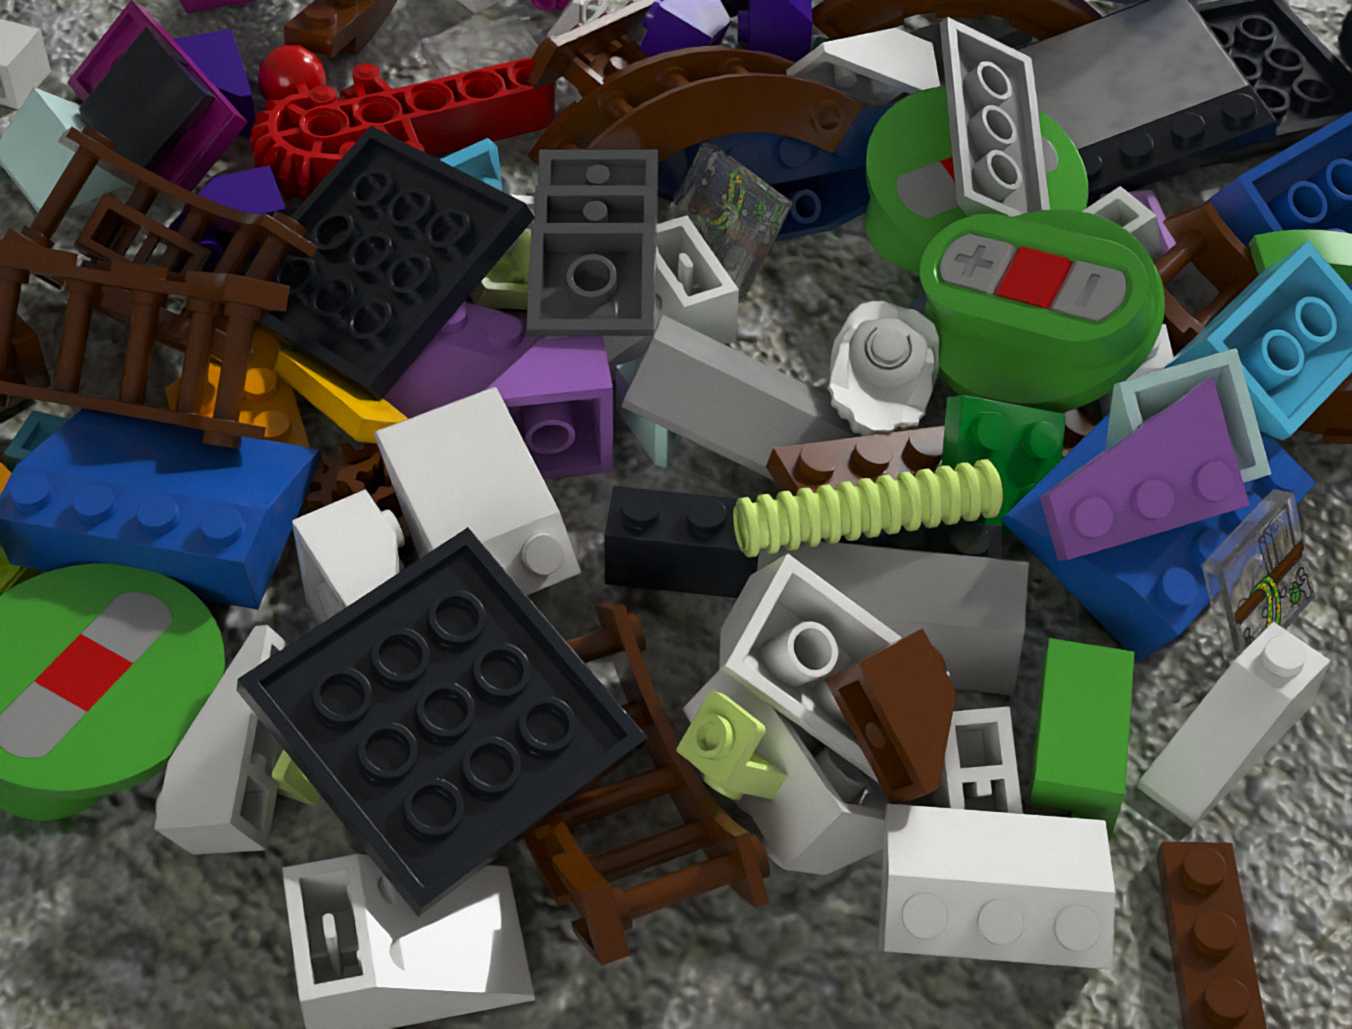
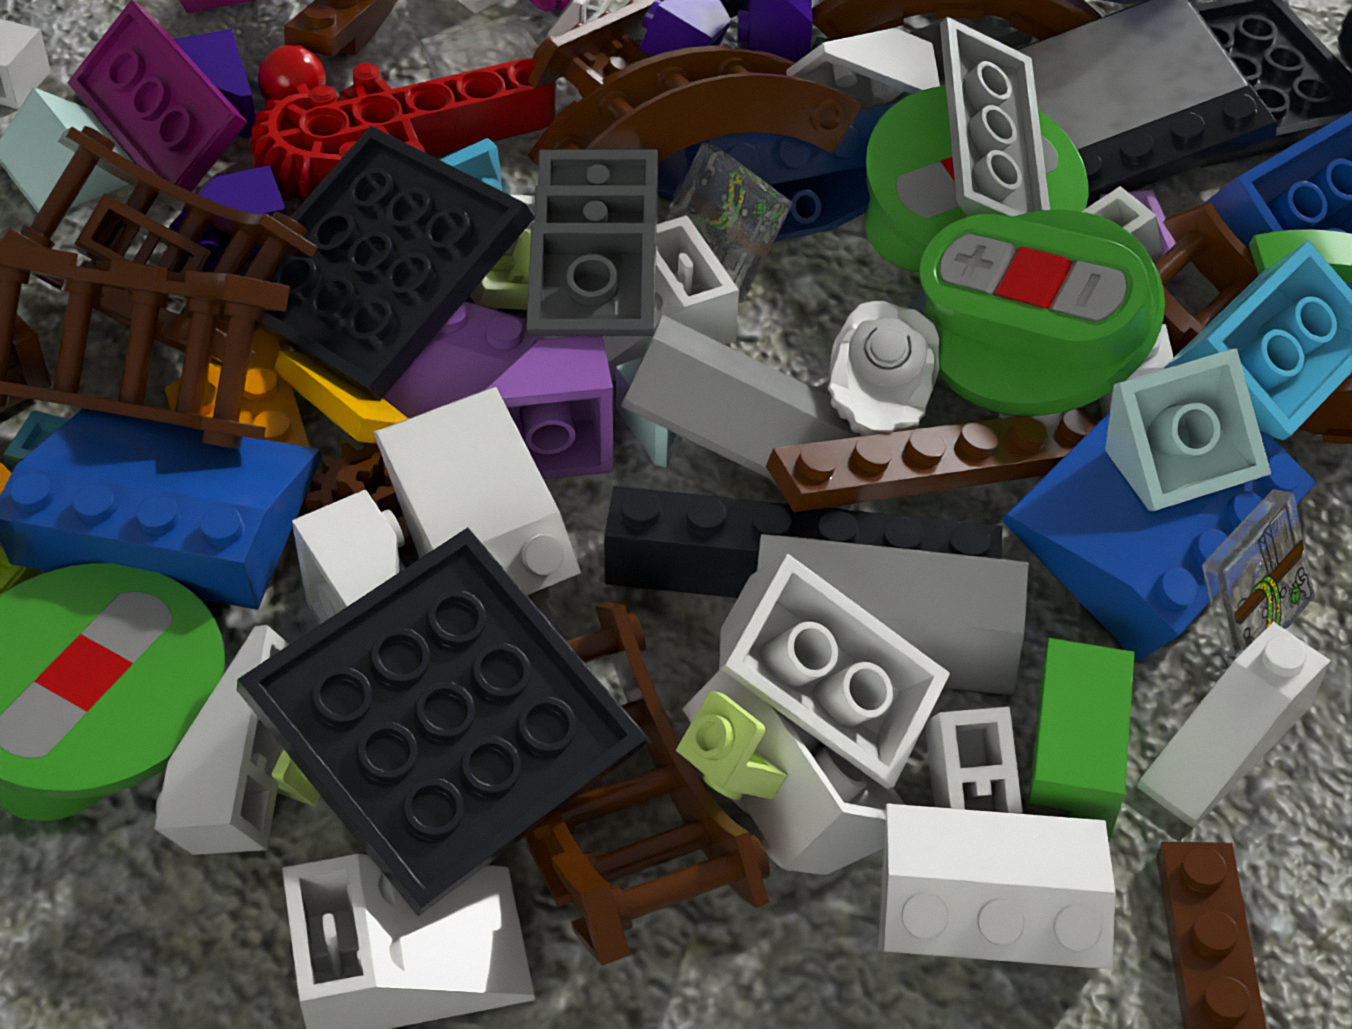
(146, 101): black slope -> none
(867, 507): yellowish green piece -> none
(899, 713): reddish brown slope -> none
(1014, 438): green plate -> none
(1152, 481): medium lavender wing -> none

